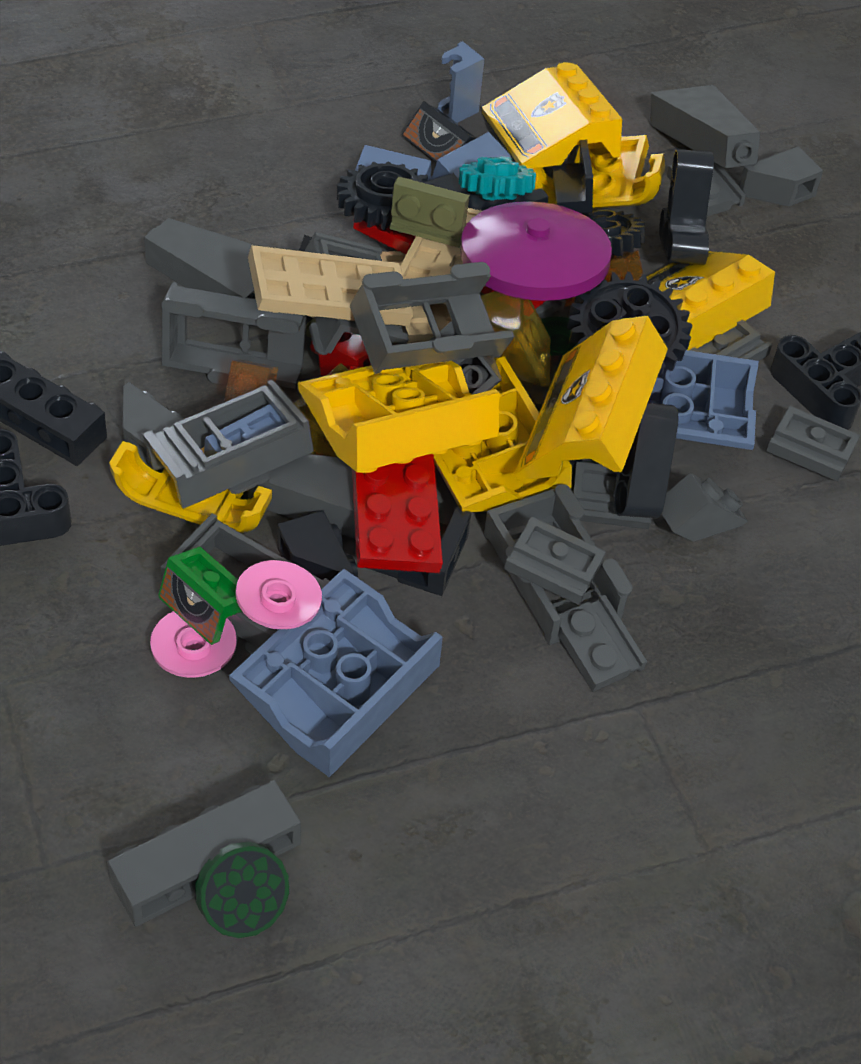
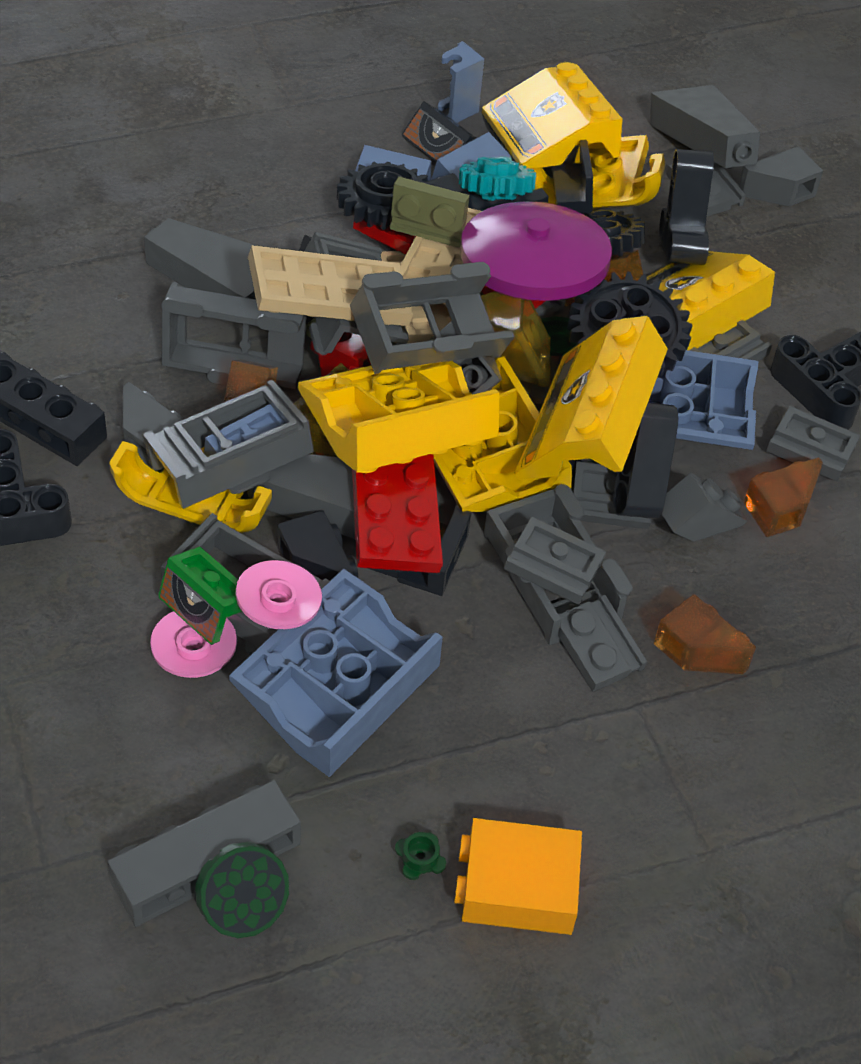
(422, 843): none -> dark green plate
(520, 876): none -> light orange brick
(703, 640): none -> clear orange slope
(782, 496): none -> clear orange slope

